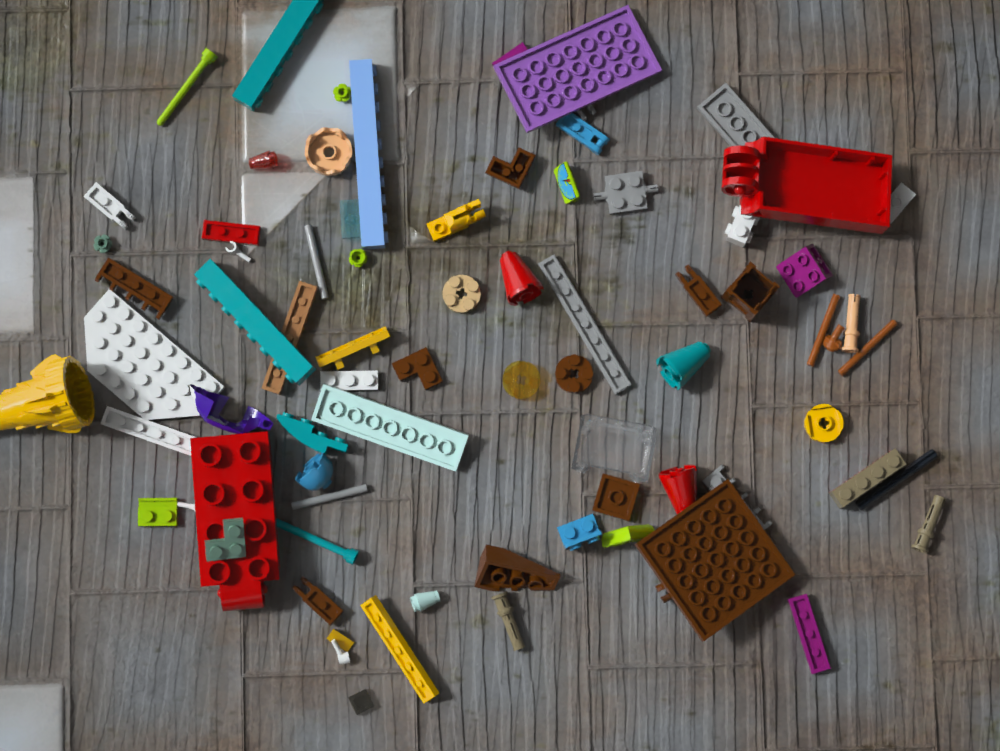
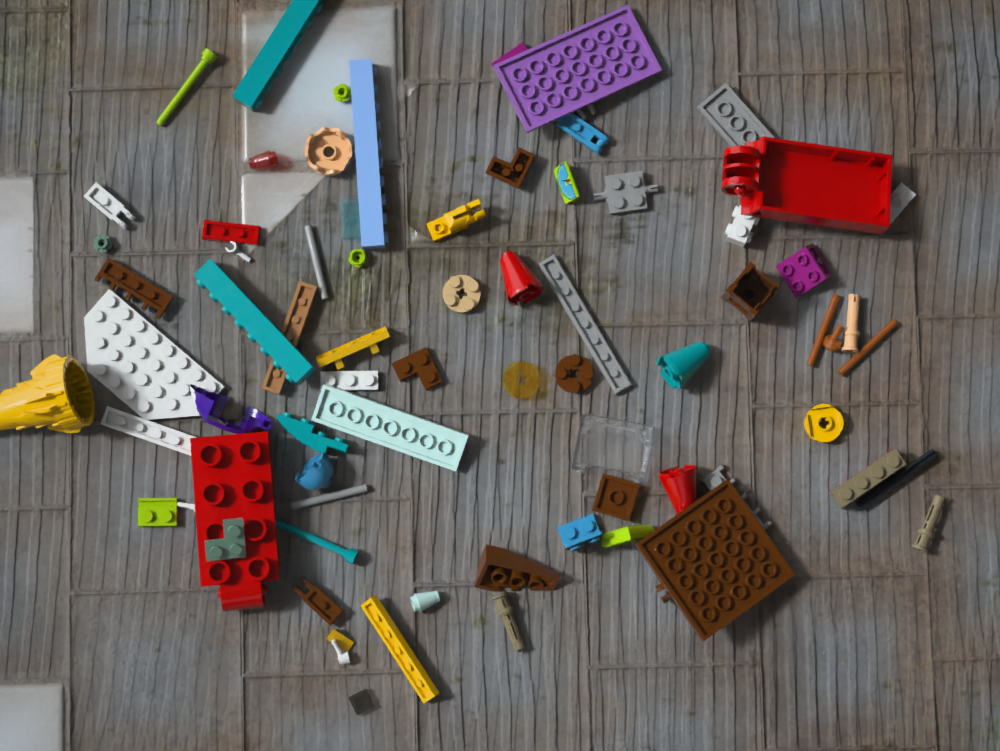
(699, 292): reddish brown hinge -> none
(808, 633): magenta plate -> none

